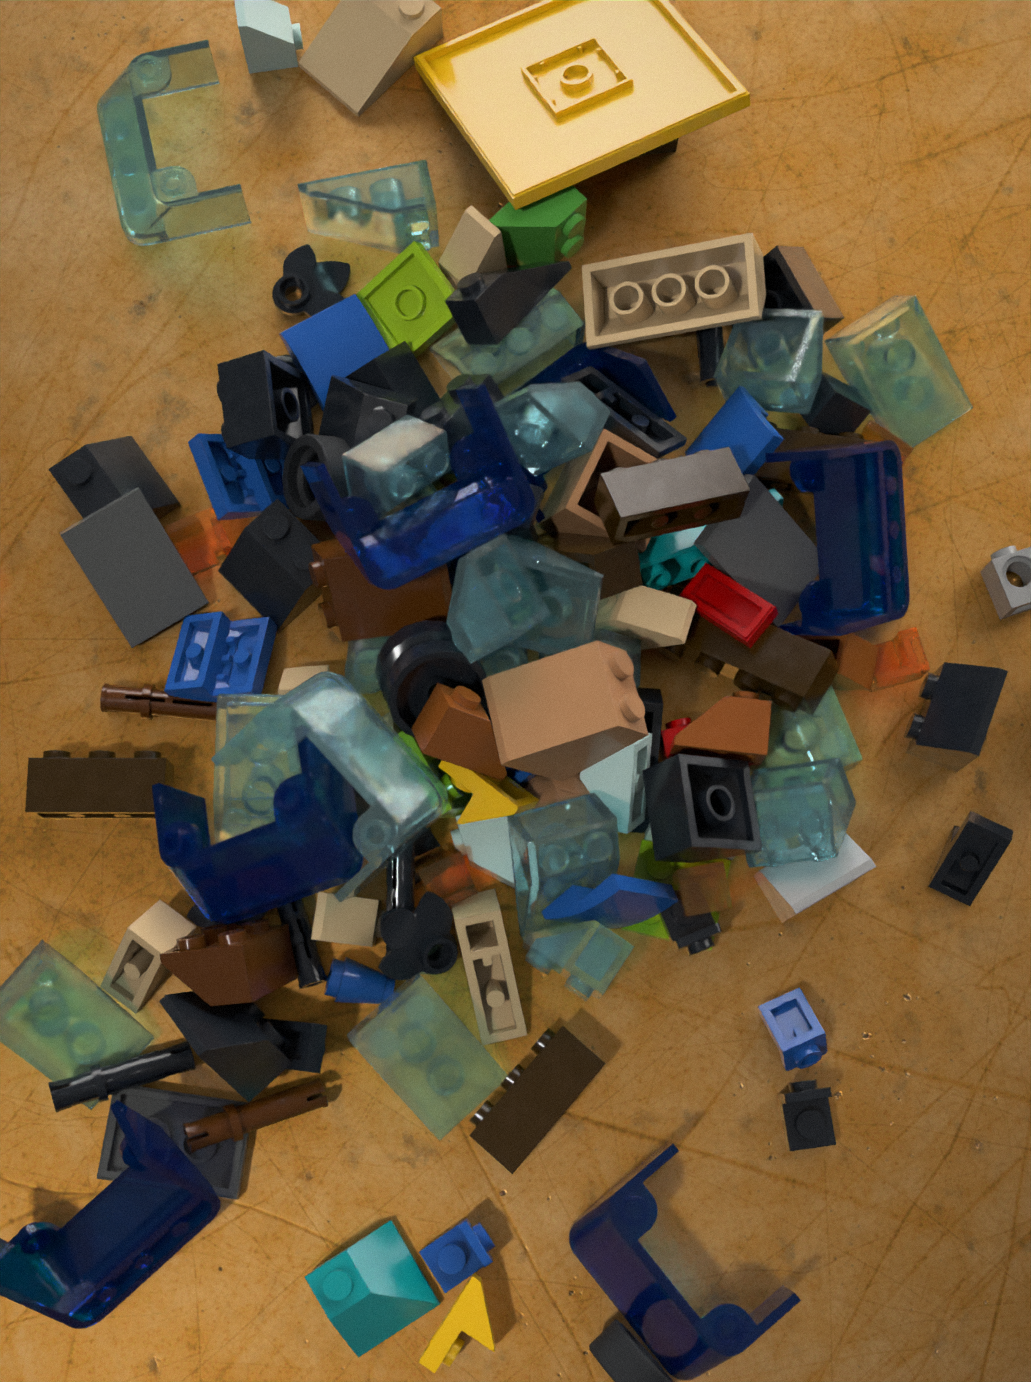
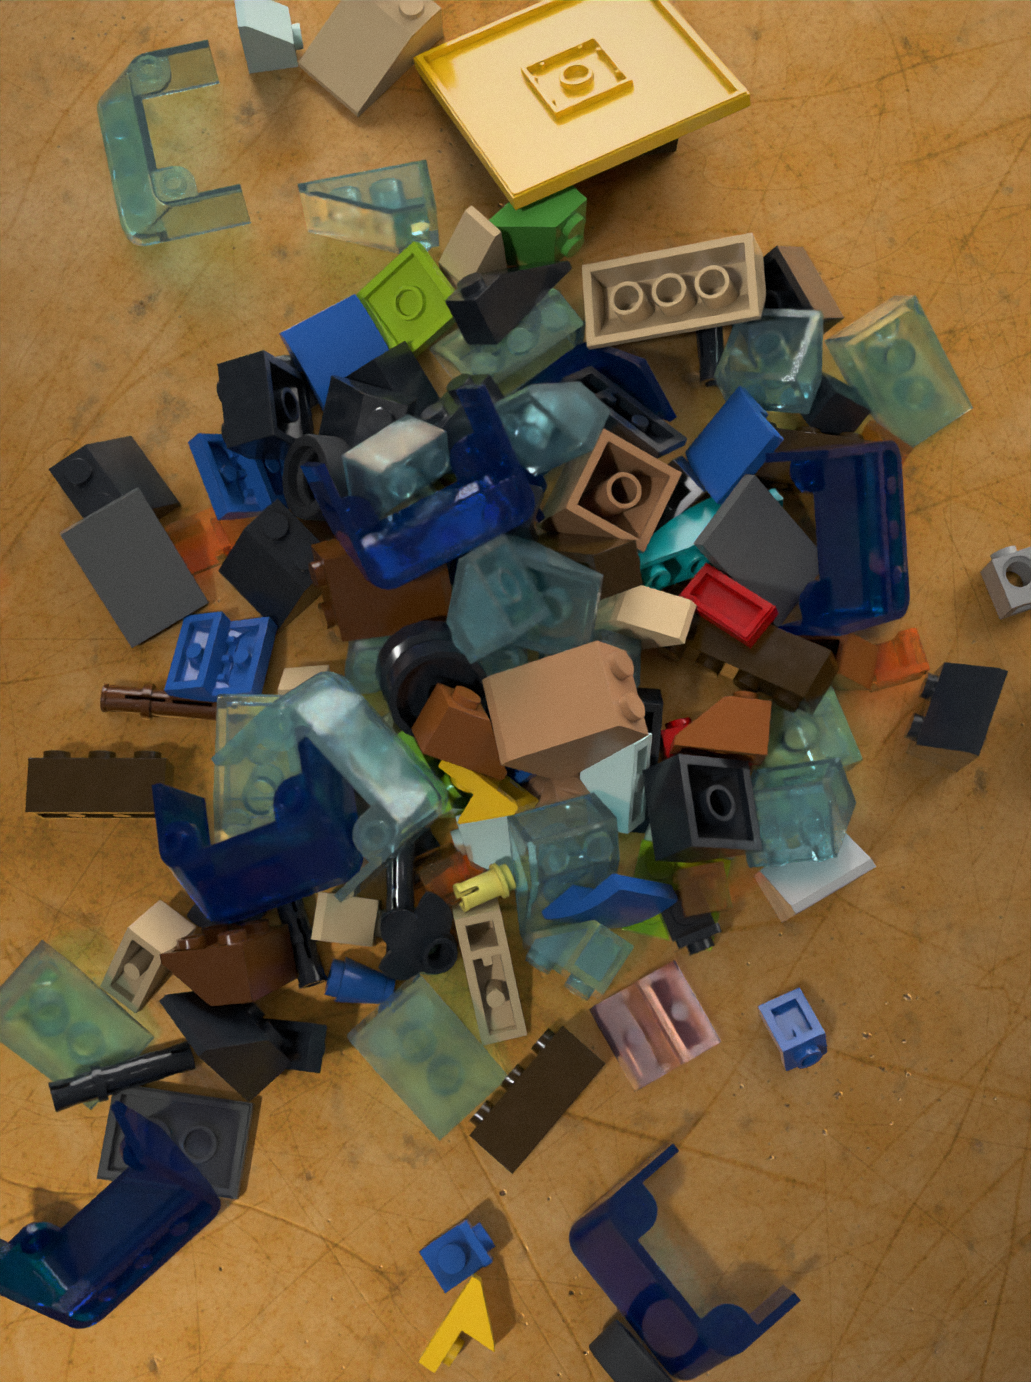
(254, 1115): reddish brown pin -> none
(316, 281): black plate -> none
(372, 1289): teal slope -> none
(485, 886): none -> light yellow pin
(654, 1025): none -> slope
(670, 495): brick -> none
(806, 1116): black bracket -> none
(969, 857): black slope -> none

